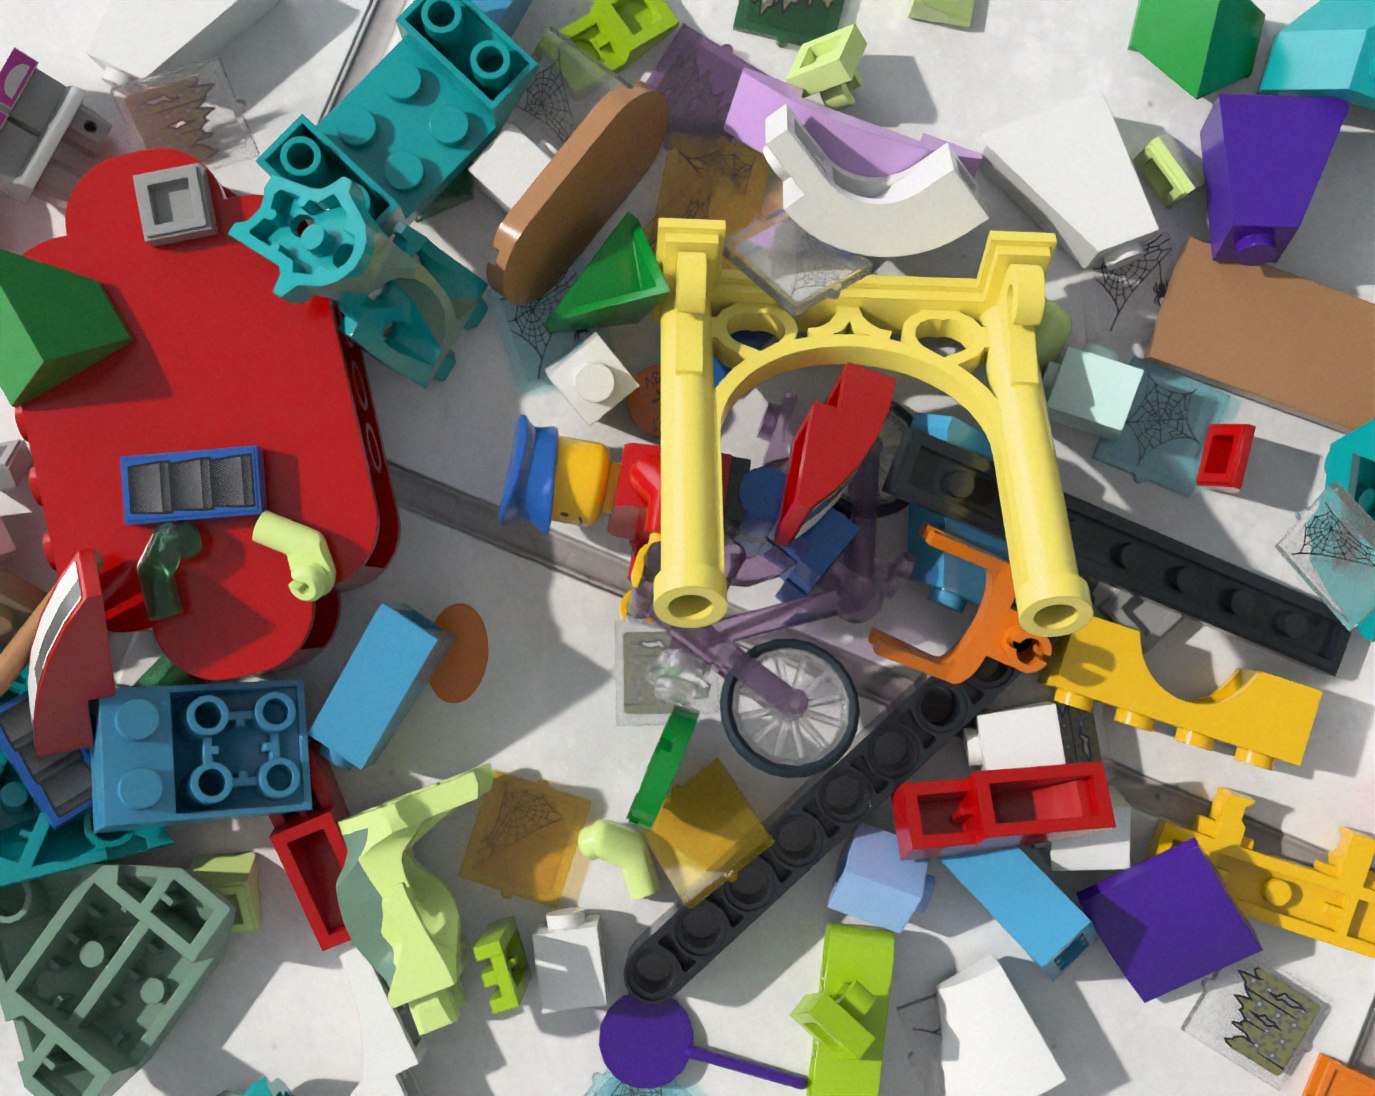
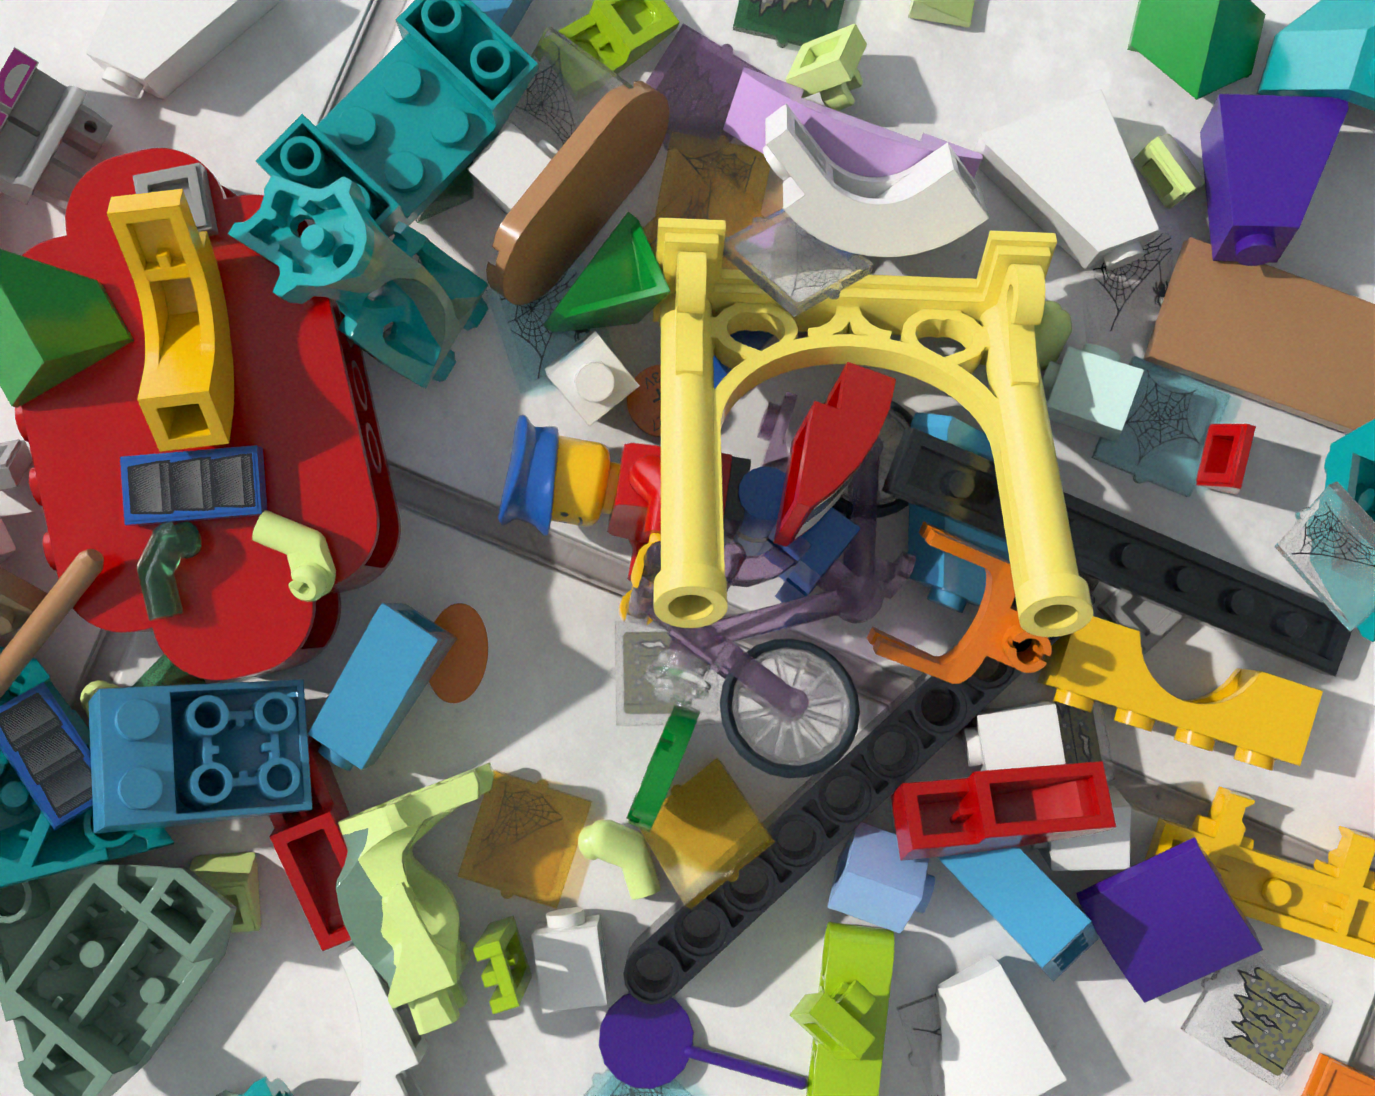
(69, 660): red slope -> none
(185, 320): none -> yellow arch
(188, 112): clear piece -> none

